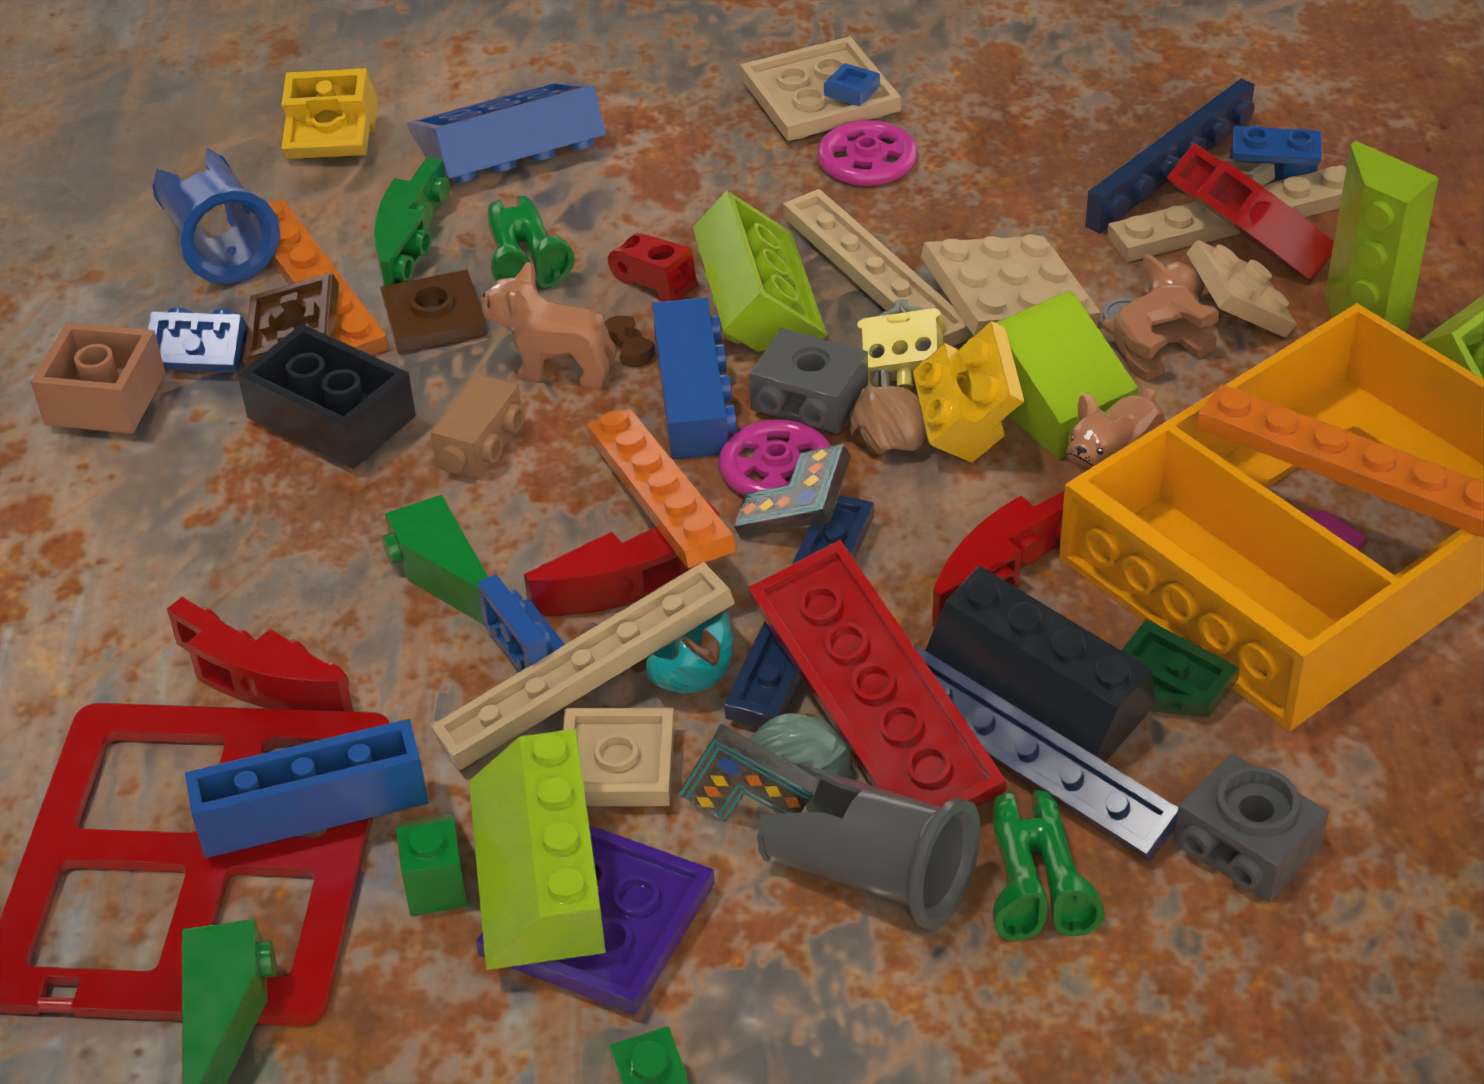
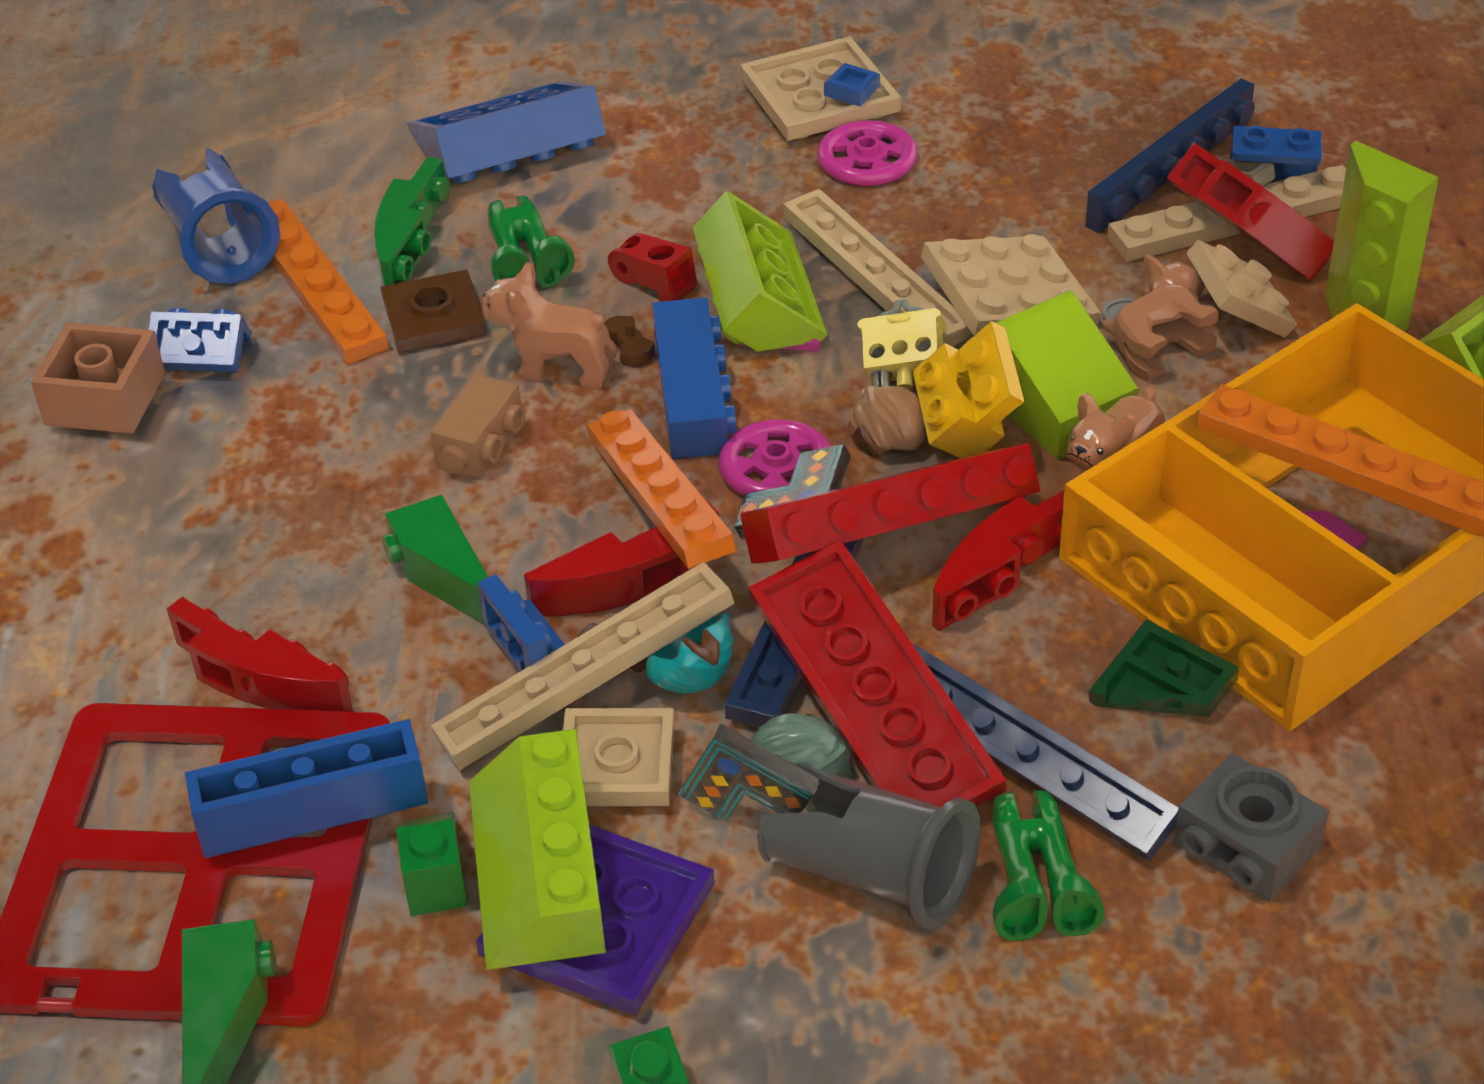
(279, 308): reddish brown piece -> none
(327, 395): black brick -> none
(328, 113): yellow brick -> none
(808, 380): dark grey brick -> none
(889, 503): none -> red brick
(1043, 663): black slope -> none

